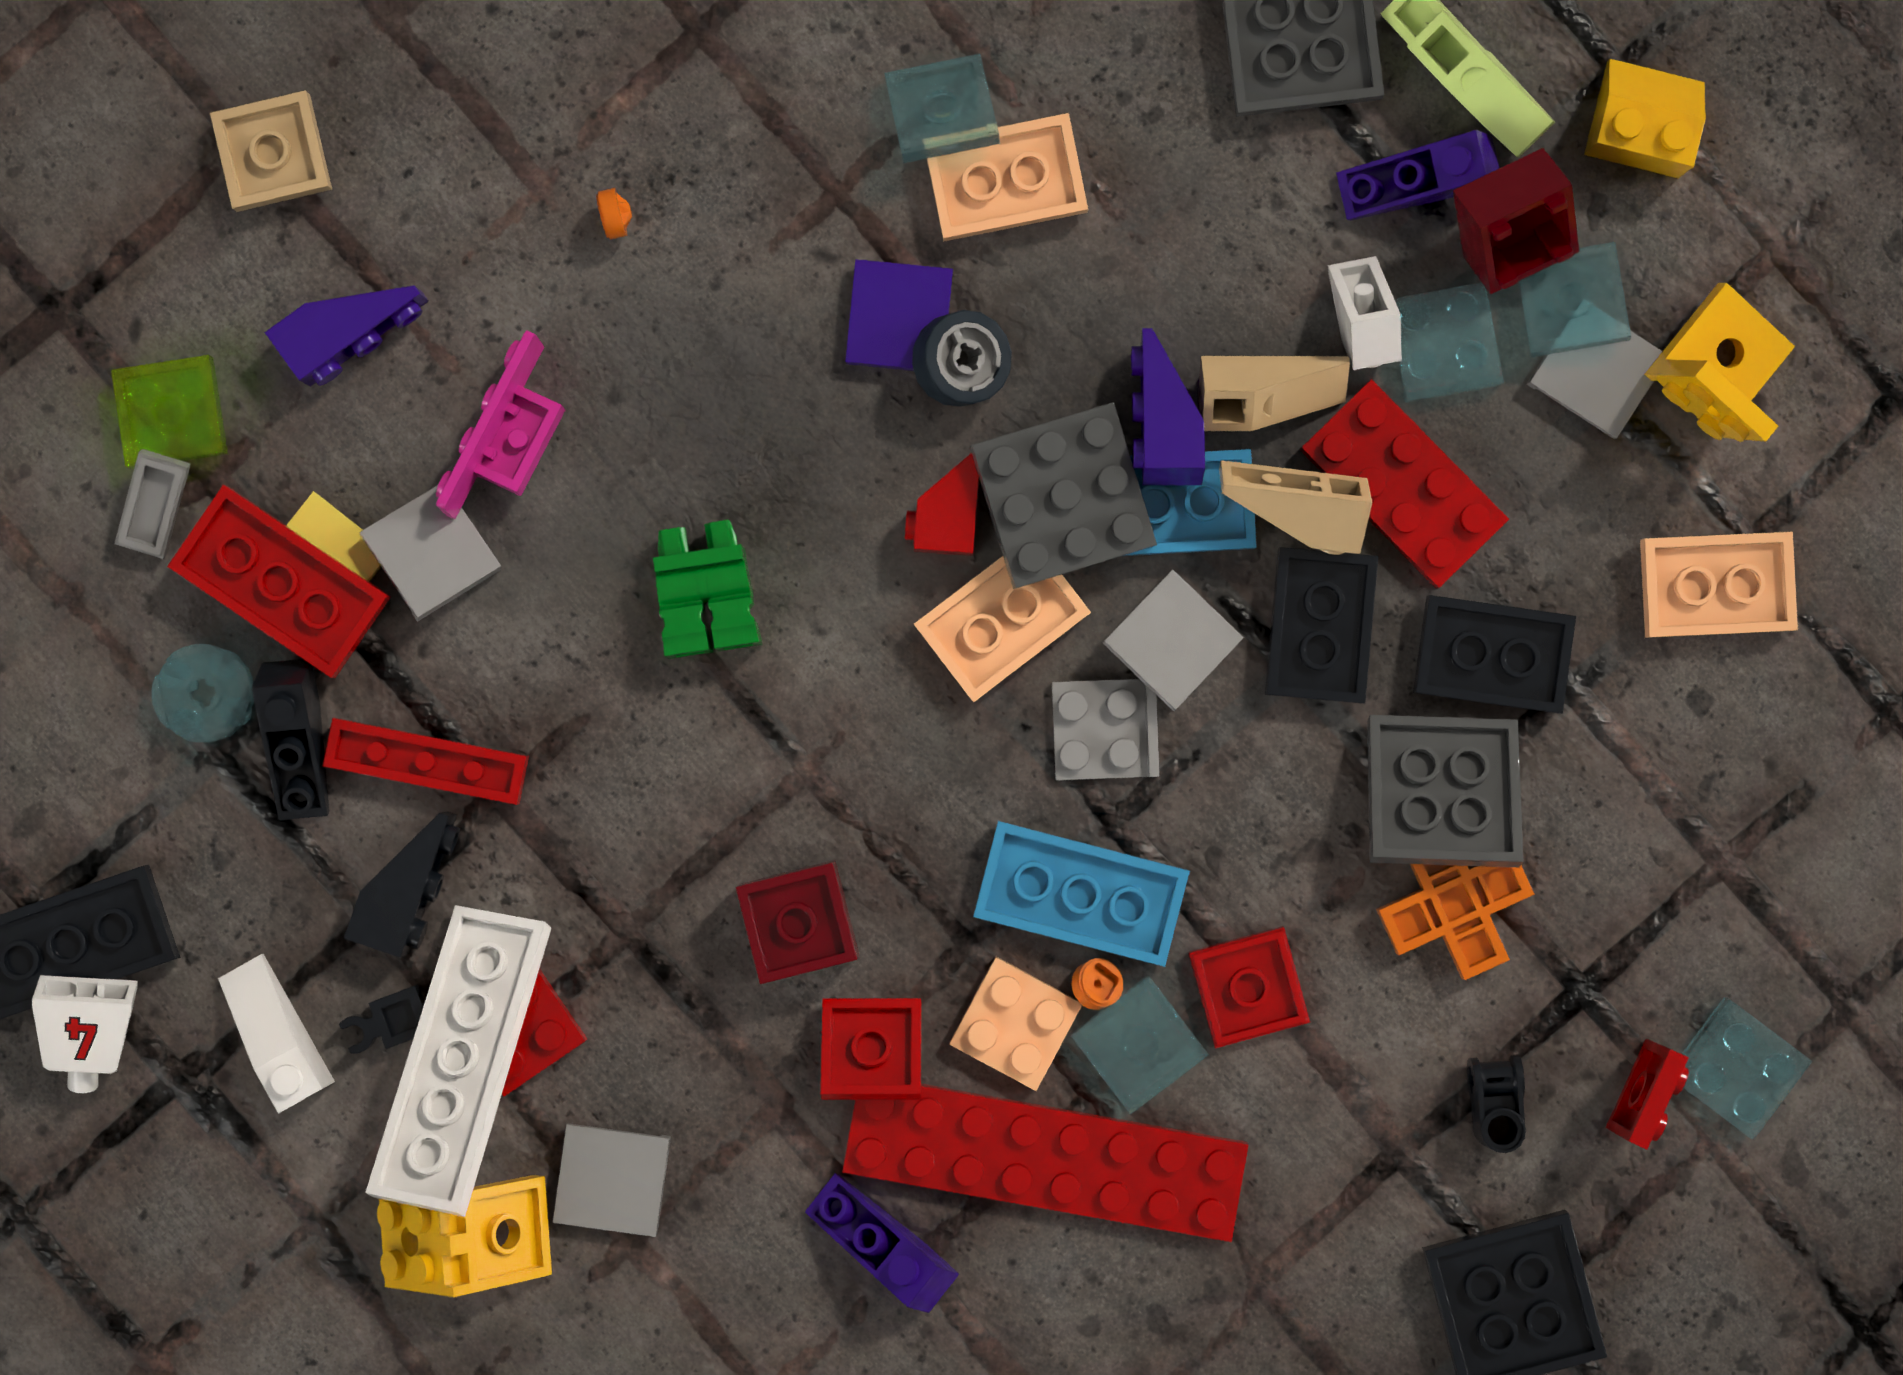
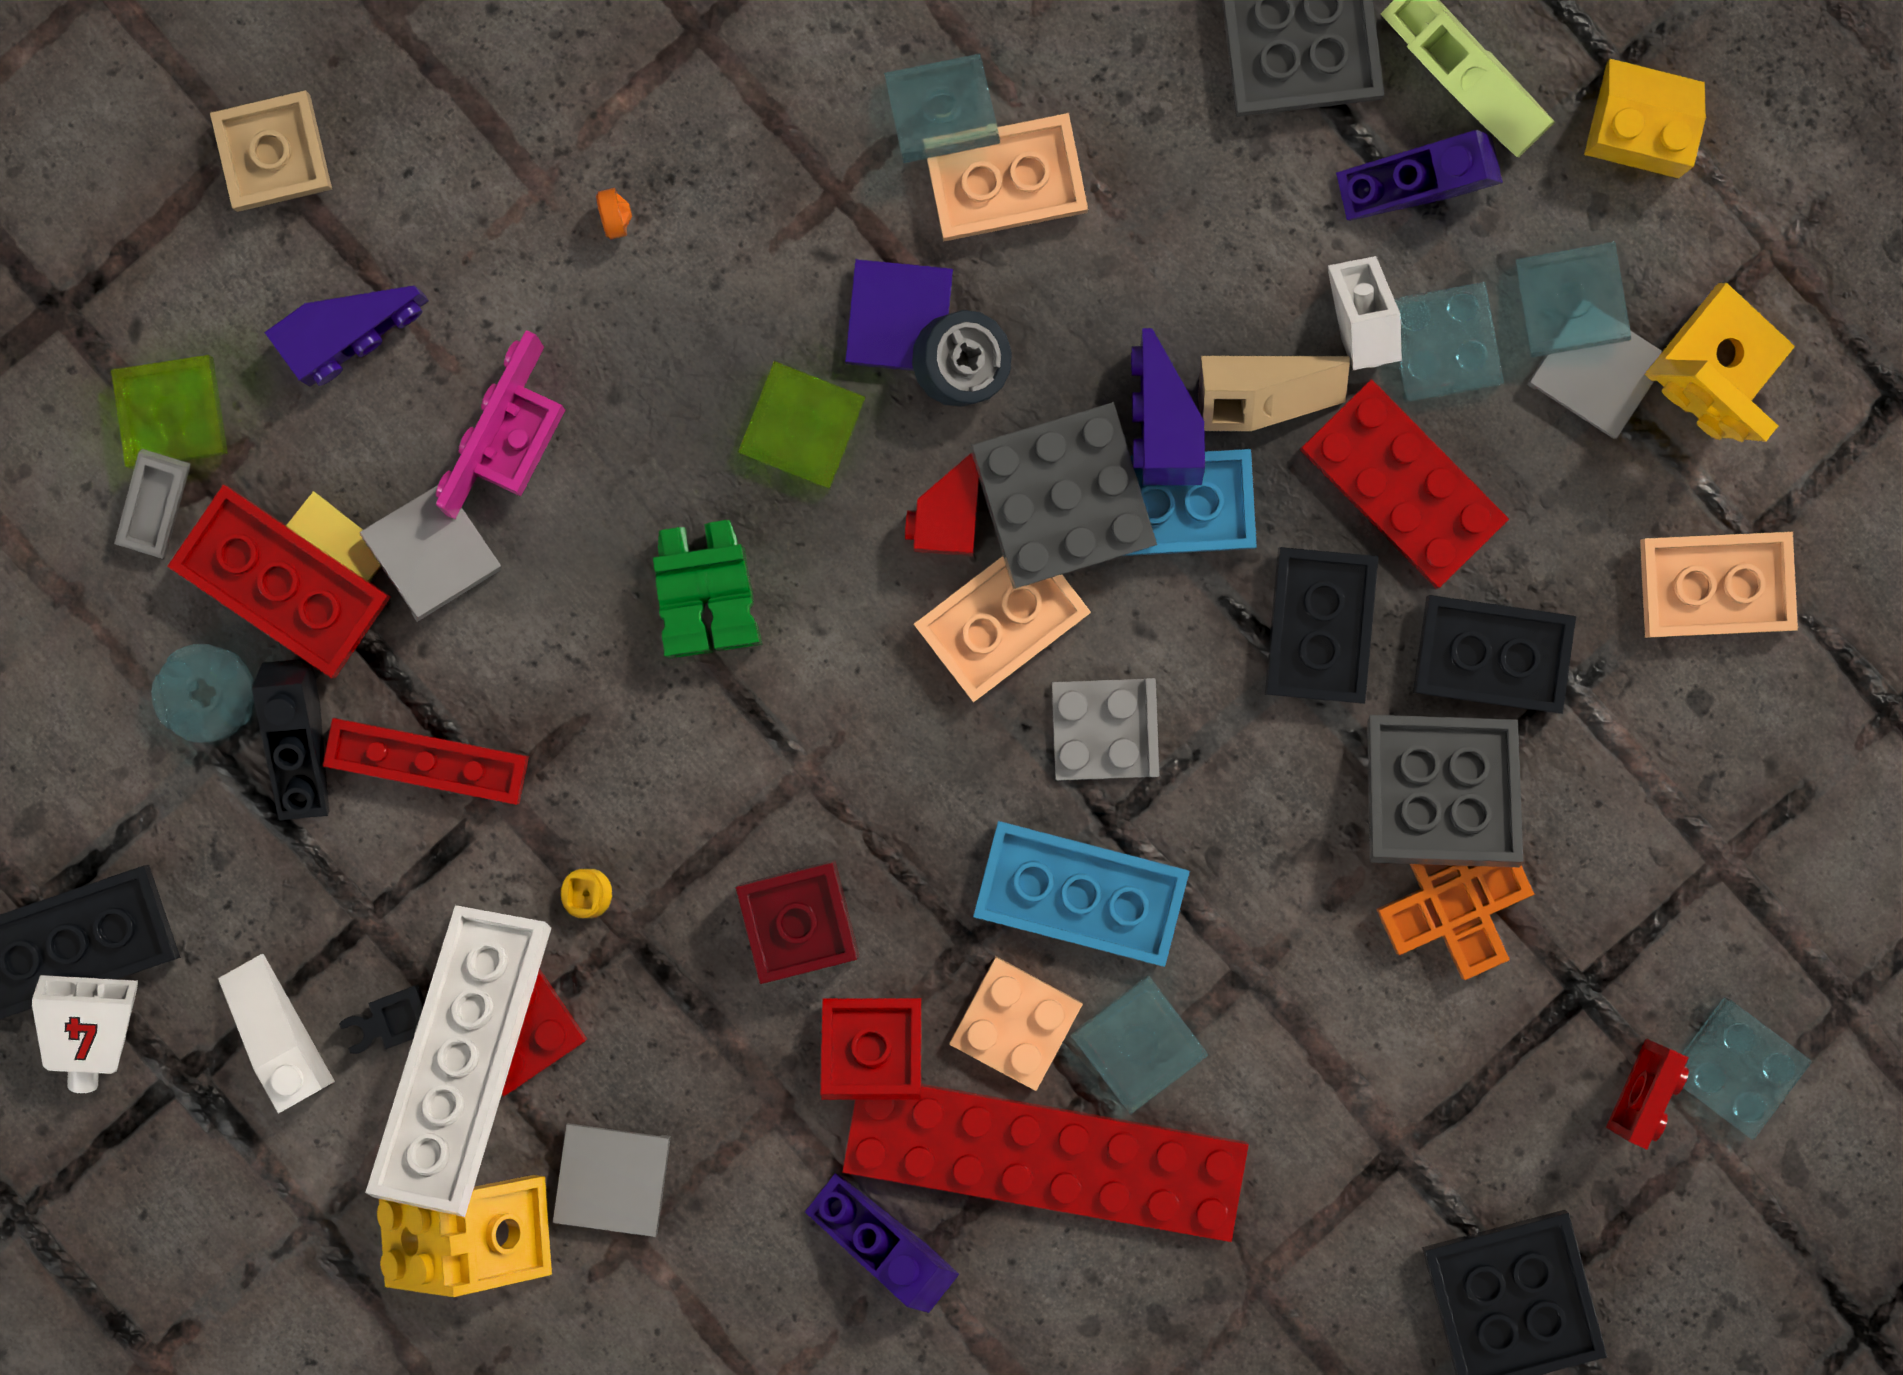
(394, 901): black slope -> none
(586, 893): none -> yellow tile
(802, 425): none -> clear neon green plate
(1097, 984): orange tile -> none
(1173, 640): light grey piece -> none
(1249, 987): red tile -> none
(1311, 506): tan slope -> none
(1497, 1098): black piece -> none
(1517, 220): dark red container -> none

